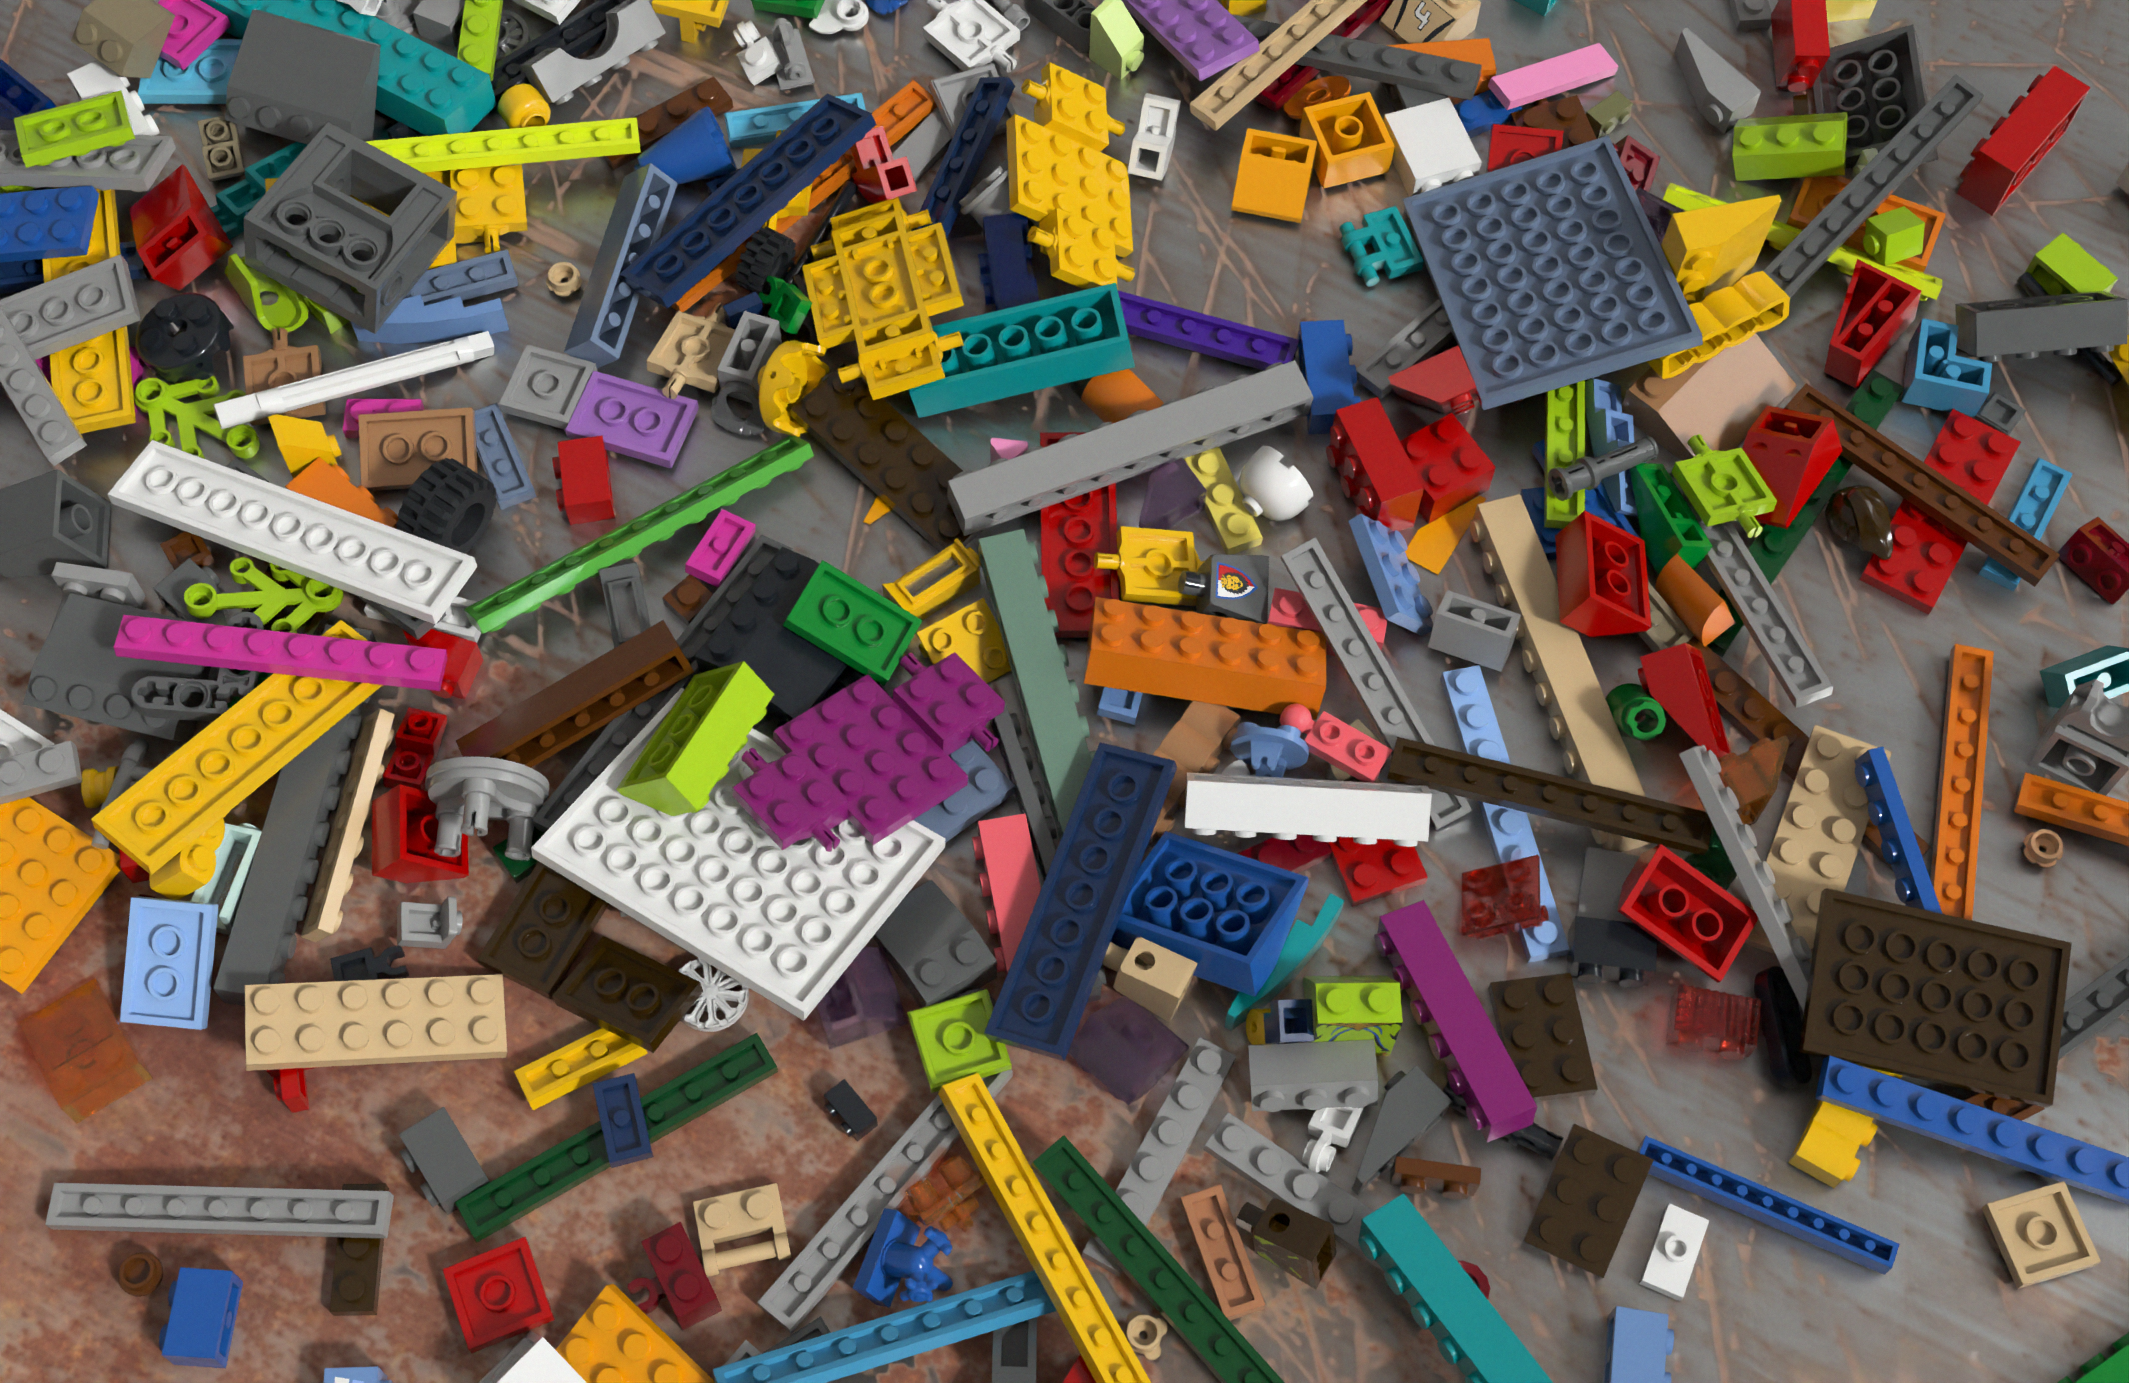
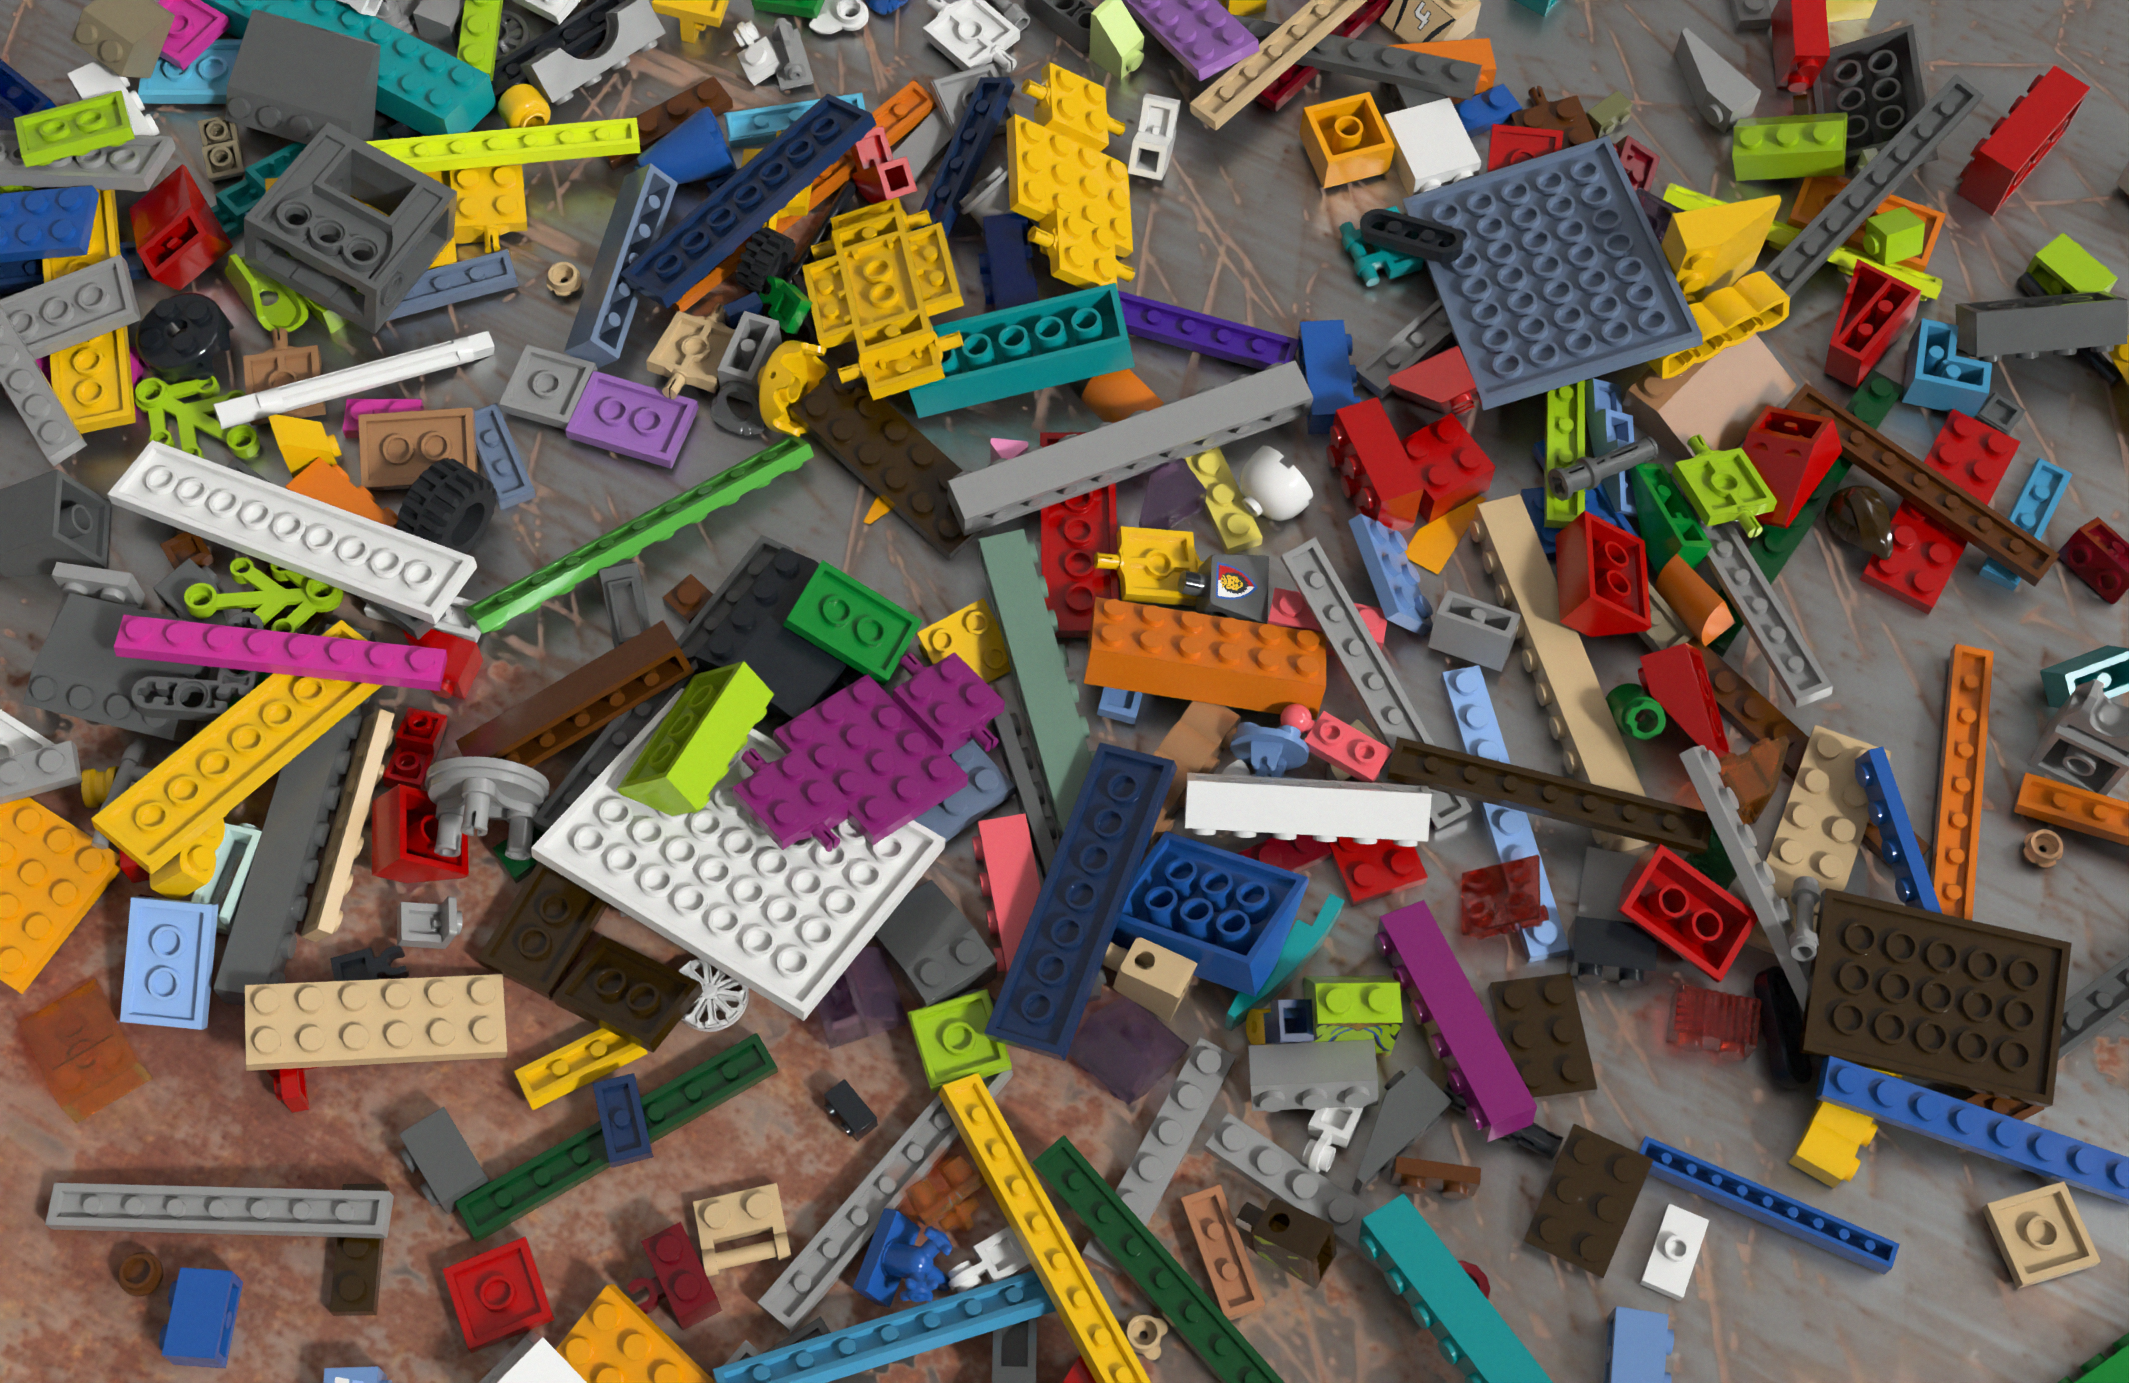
(436, 322): medium blue slope -> none
(585, 480): red brick -> none
(720, 548): dark pink plate -> none
(936, 581): yellow window -> none
(998, 1257): none -> white plate
(1274, 175): light orange slope -> none
(1317, 92): orange dish -> none
(1411, 235): none -> black plate
(1552, 76): bright pink tile -> none
(1804, 941): none -> light grey bar

